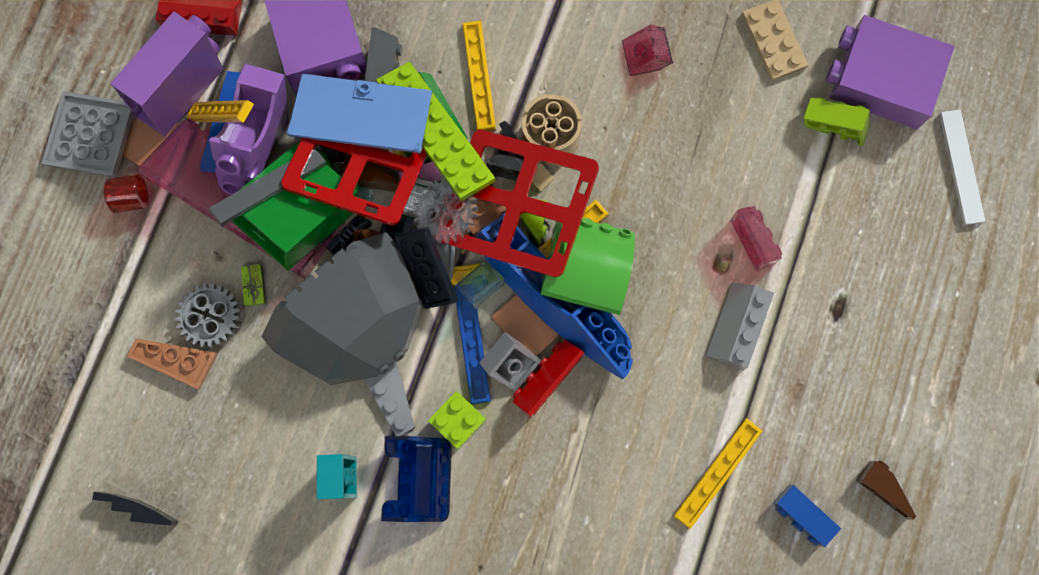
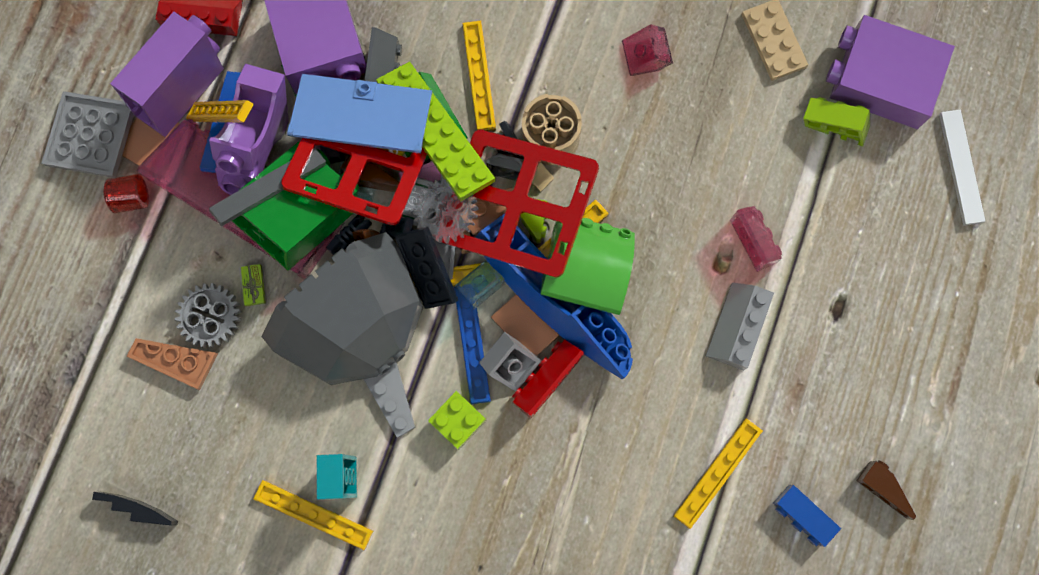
(313, 515): none -> yellow tile
(422, 479): clear blue windscreen -> none

